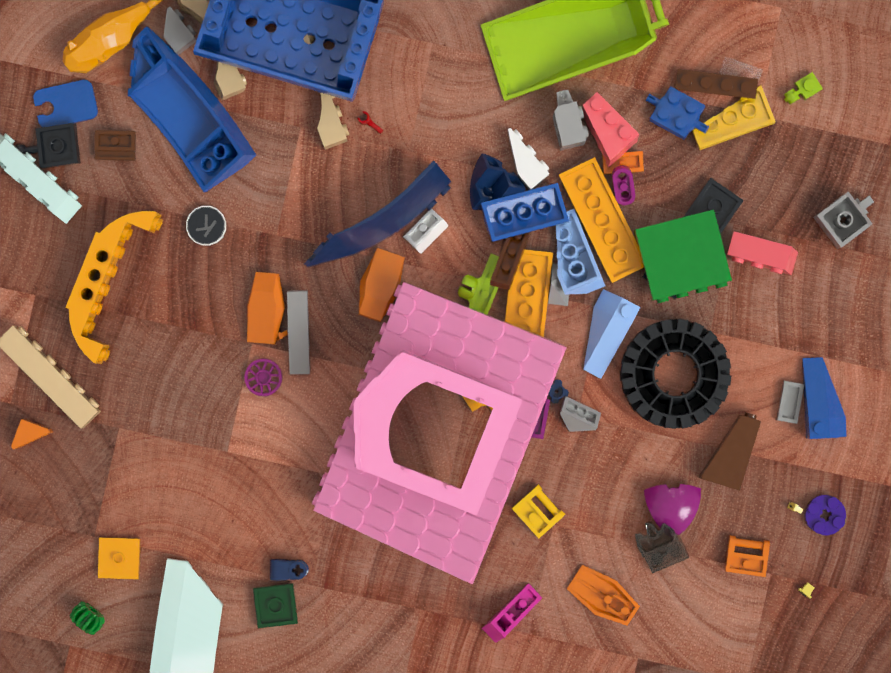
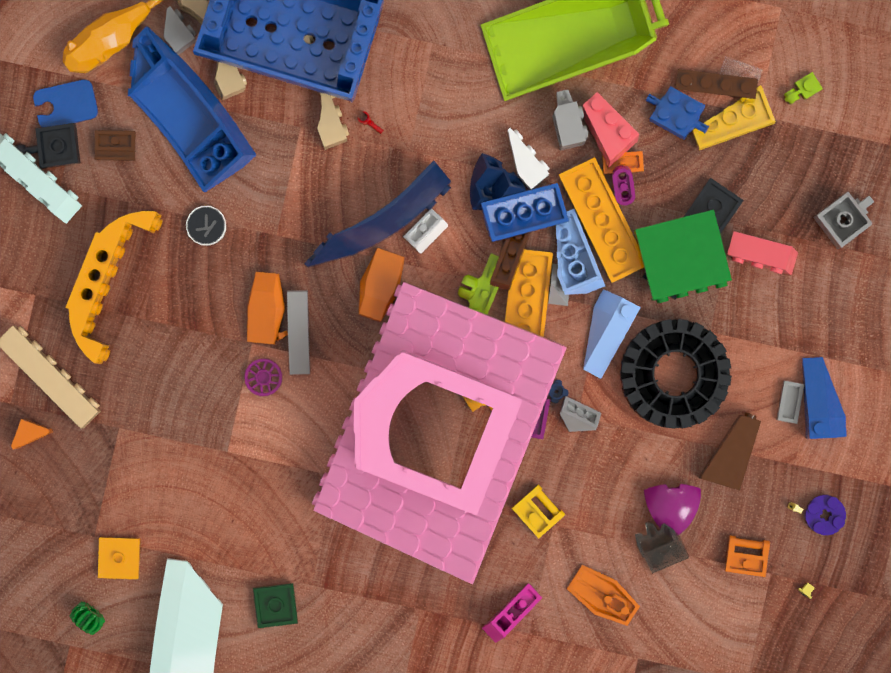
(284, 569): dark blue piece -> none

